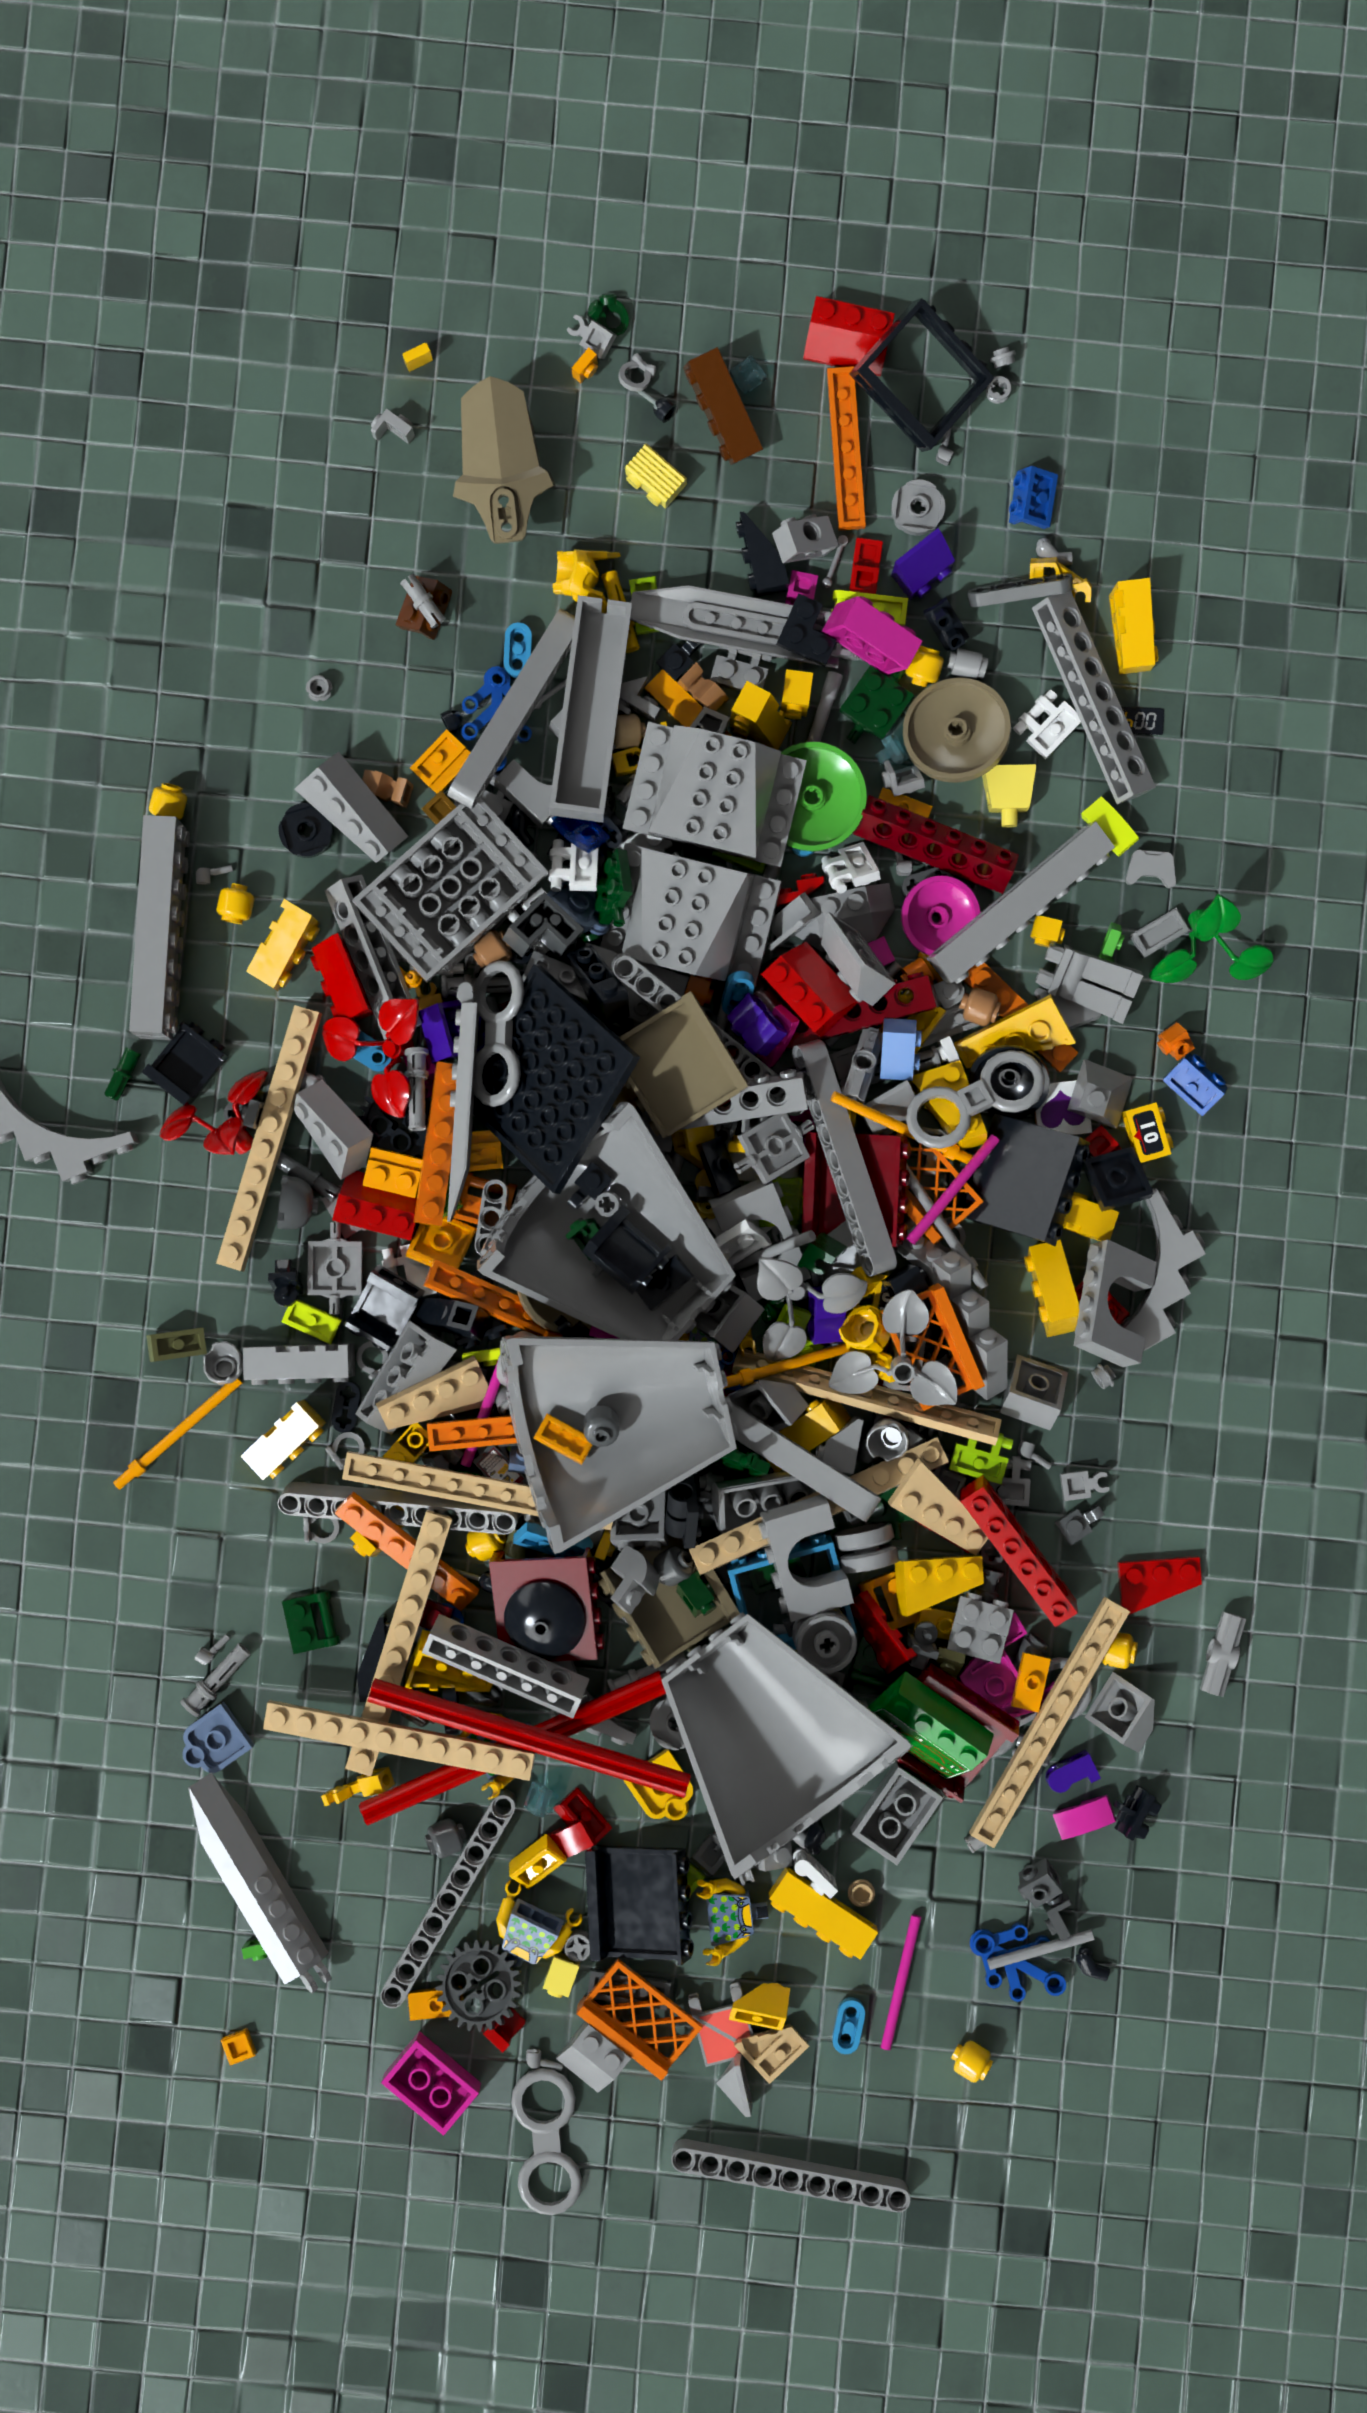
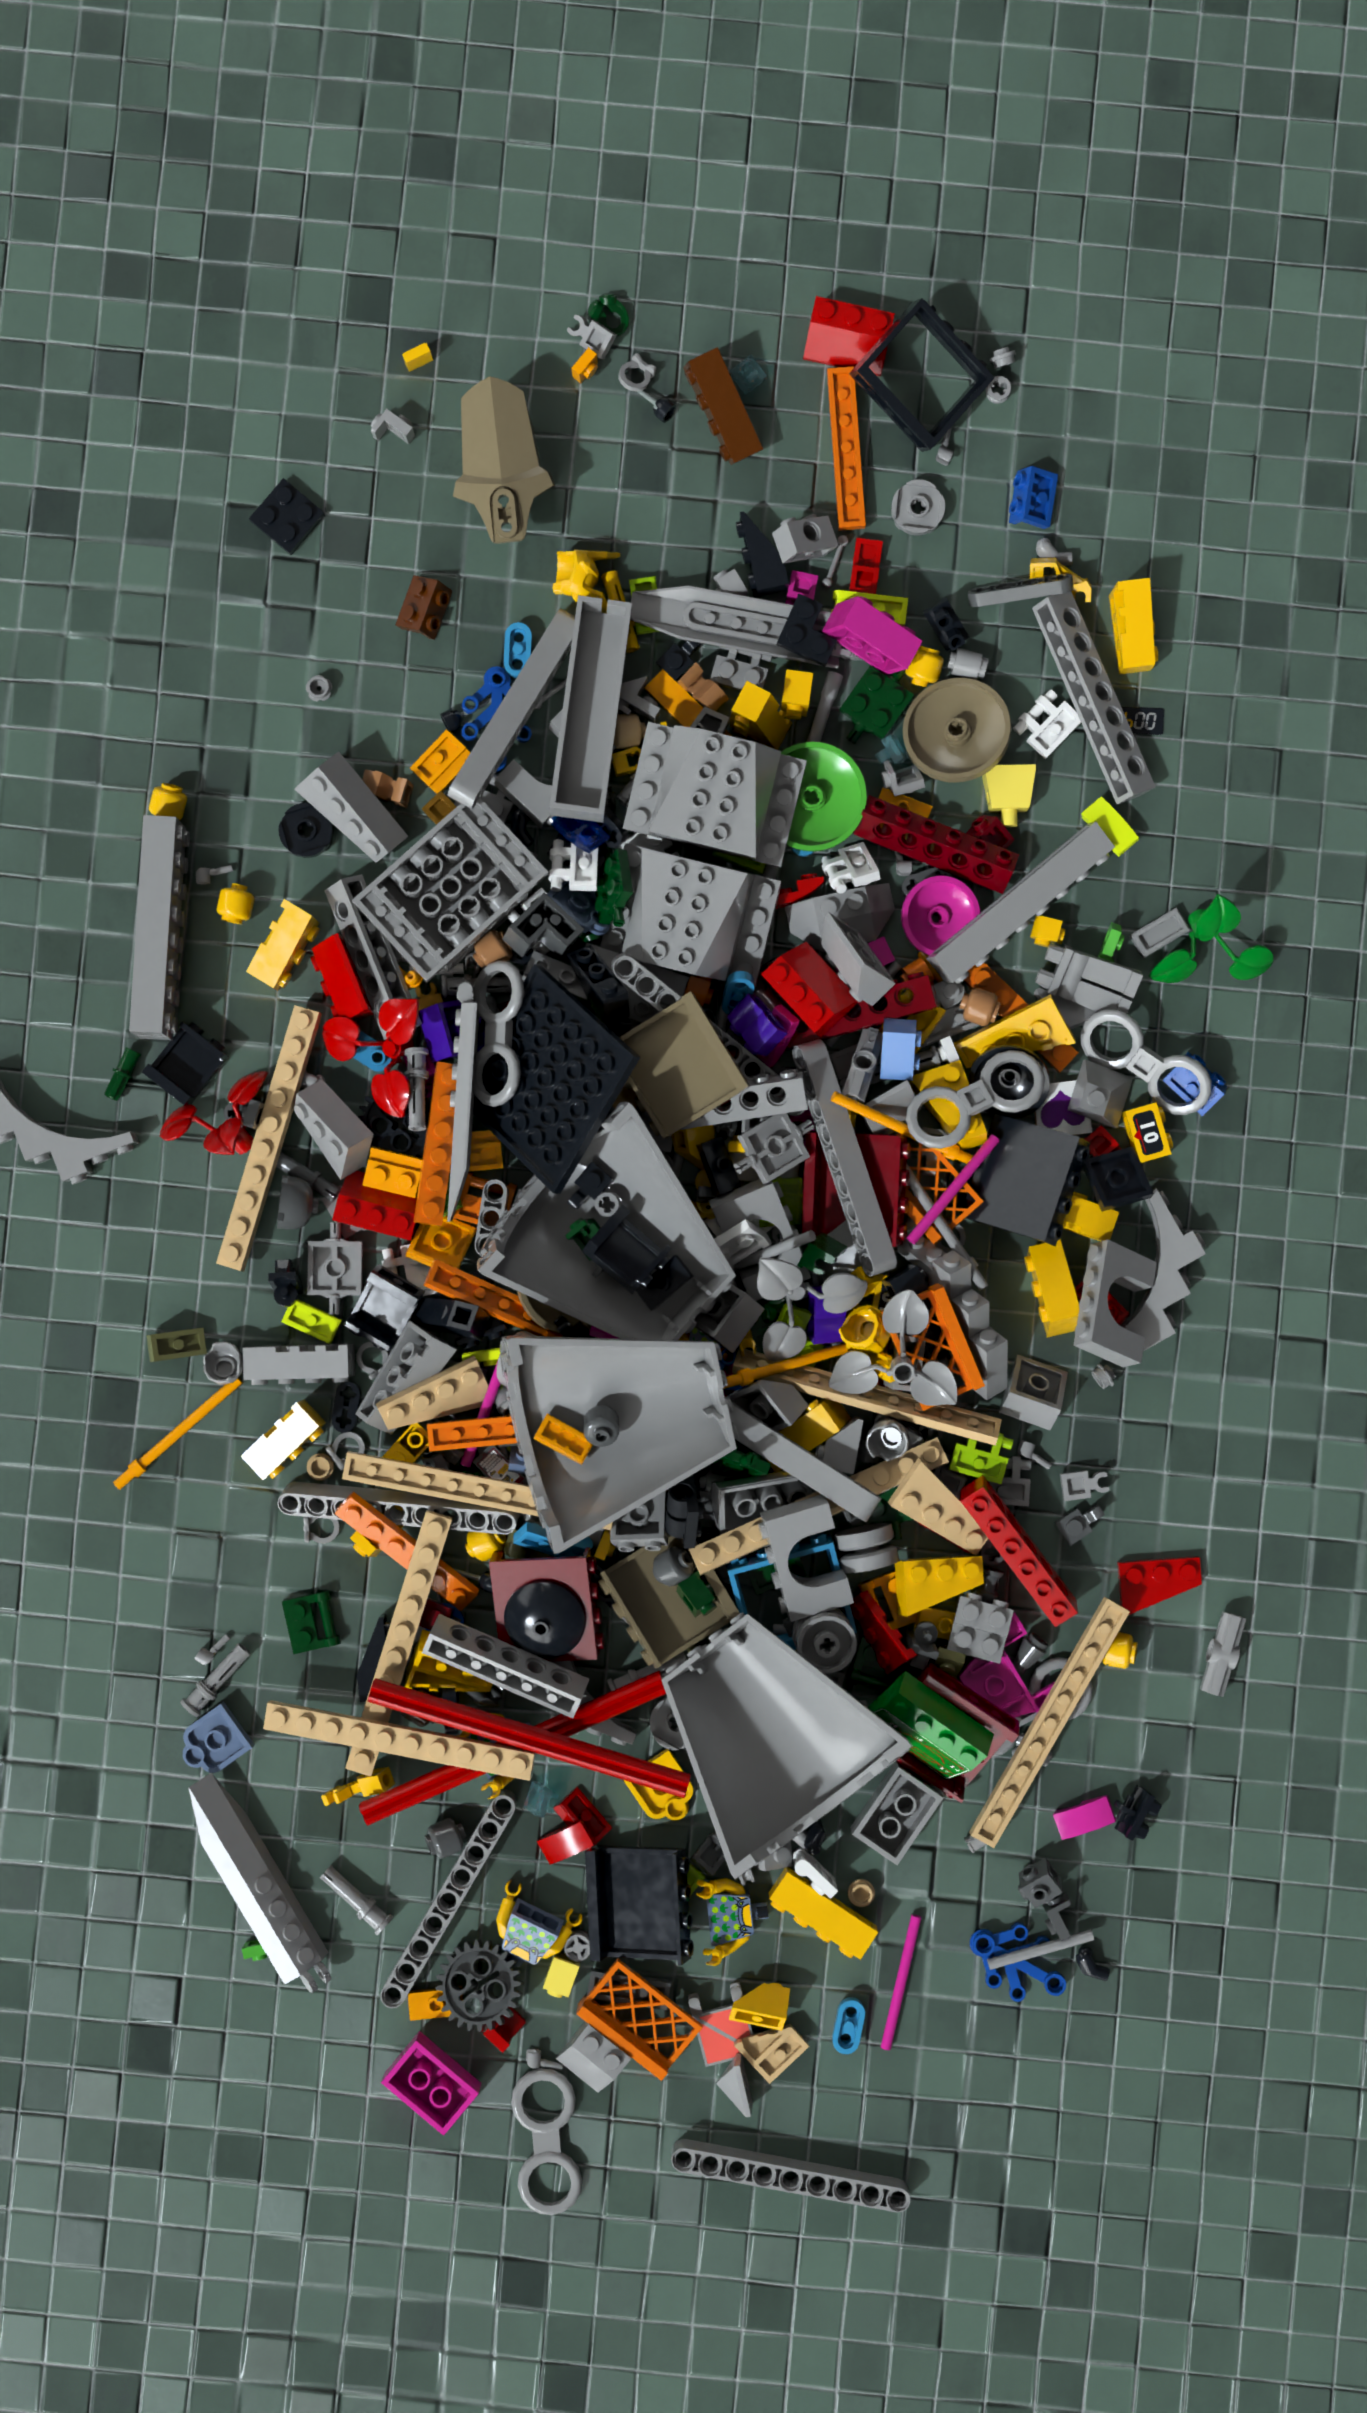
(238, 2046): light orange tile -> none
(287, 516): none -> black plate
(320, 1466): none -> tan plate
(365, 1907): none -> light grey pin
(423, 601): light grey pin -> none
(536, 1862): yellow slope -> none
(637, 1577): light grey brick -> none
(655, 476): light yellow brick -> none
(730, 583): none -> light grey plate
(792, 919): light grey panel -> none
(923, 565): dark purple slope -> none
(972, 2061): yellow head -> none
(991, 830): none -> dark red bracket
(1030, 1682): light orange plate -> none
(1070, 1771): dark purple leg -> none
(1123, 1712): light grey slope -> none
(1146, 1062): none -> light grey bar
(1151, 865): light grey piece -> none
(1175, 1041): orange plate -> none

